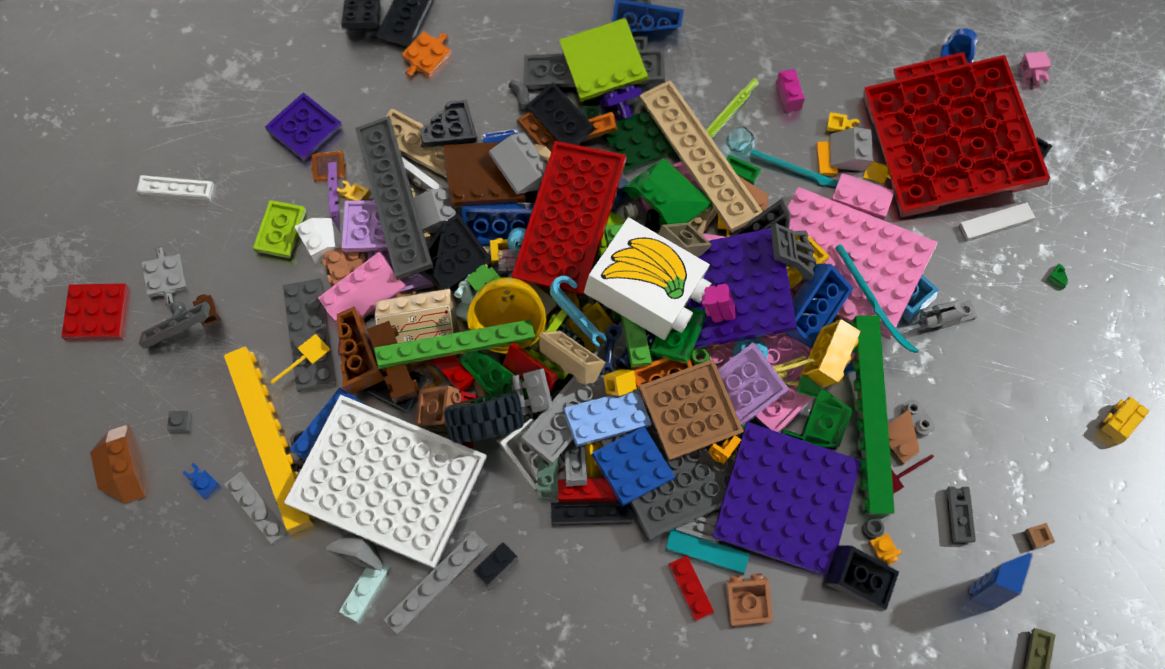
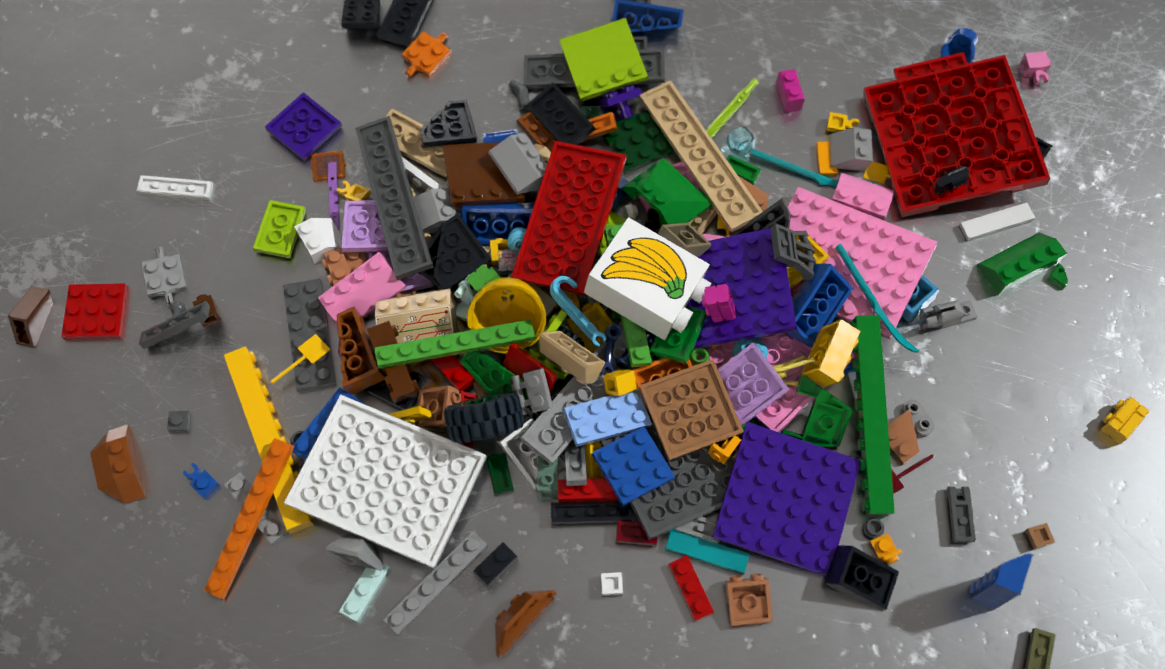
(30, 316): none -> reddish brown slope
(249, 519): none -> orange plate
(412, 414): none -> yellow plate
(500, 474): none -> dark green tile
(519, 617): none -> dark orange wedge
(611, 584): none -> white plate
(633, 534): none -> dark red plate
(951, 180): none -> black arm
(1022, 261): none -> green slope

